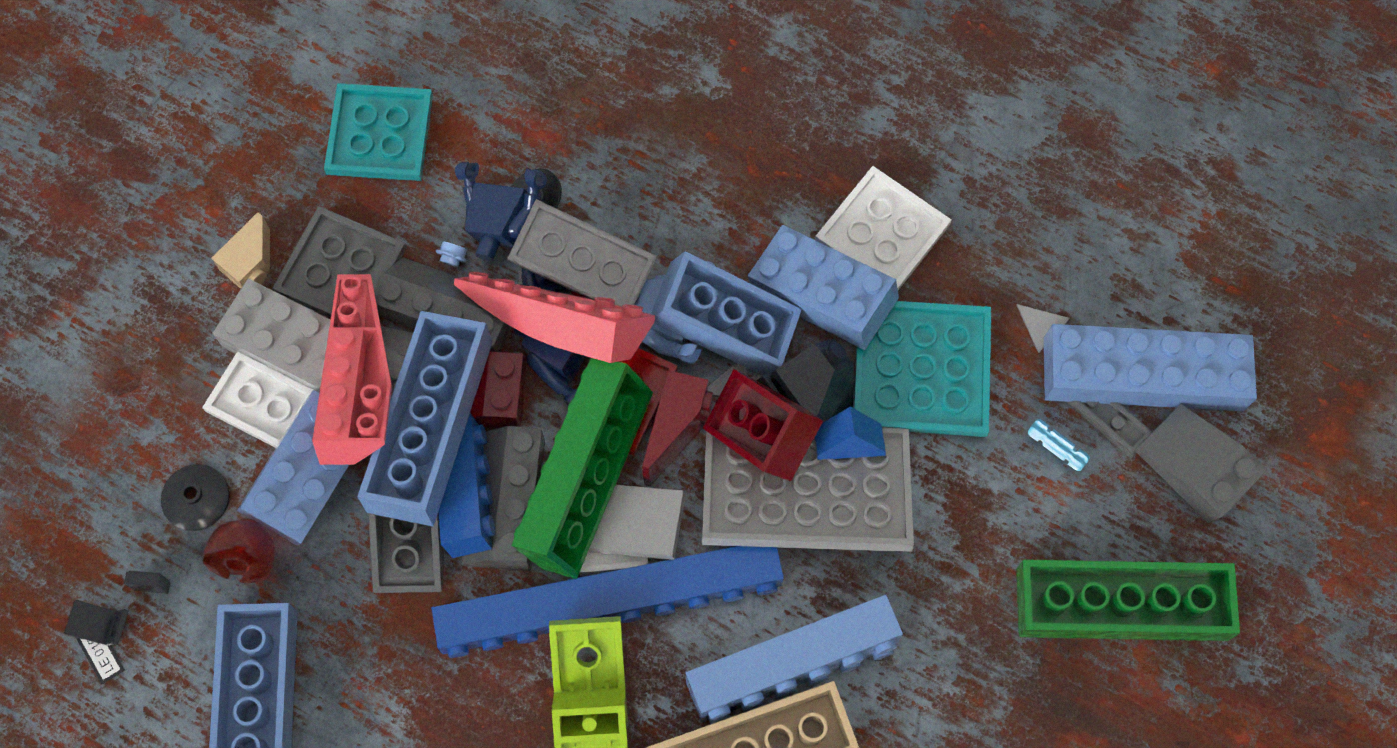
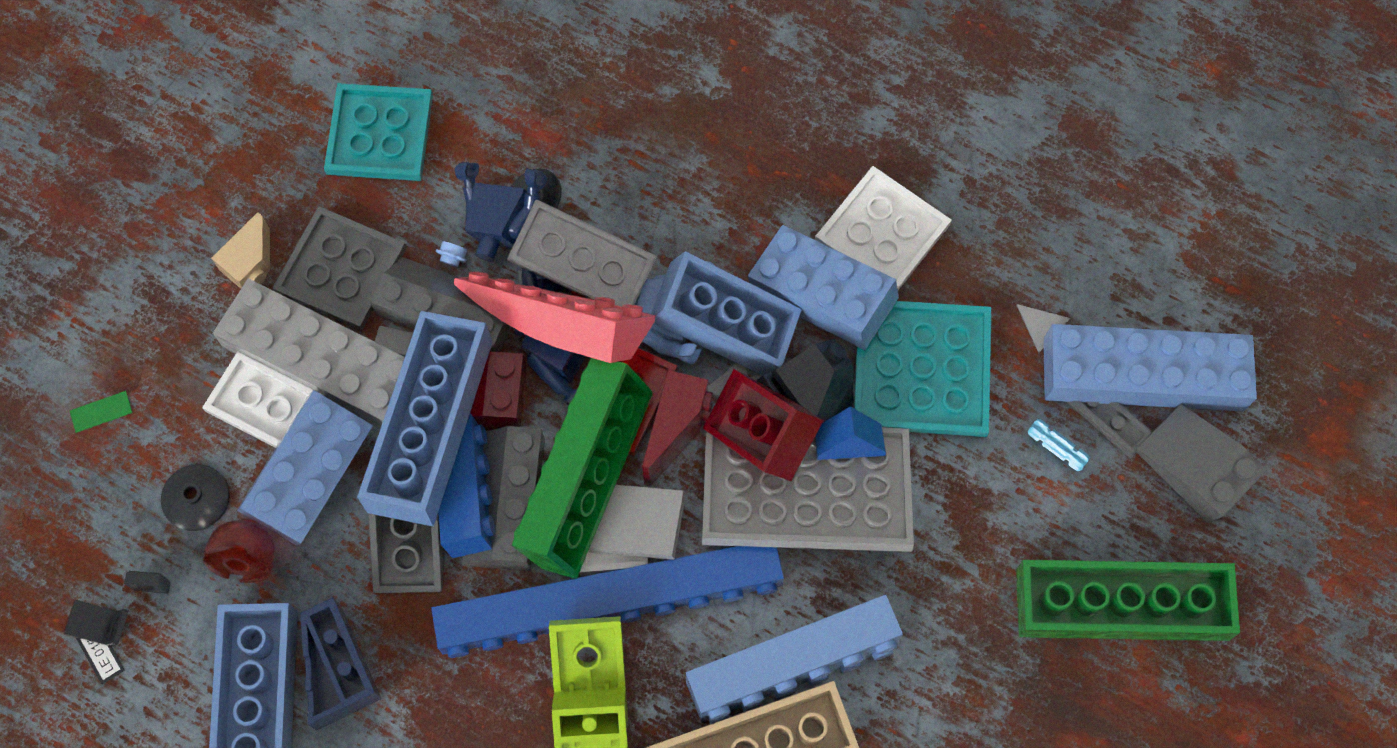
(100, 411): none -> green sticker
(334, 666): none -> dark blue wedge
(354, 377): coral wedge -> none

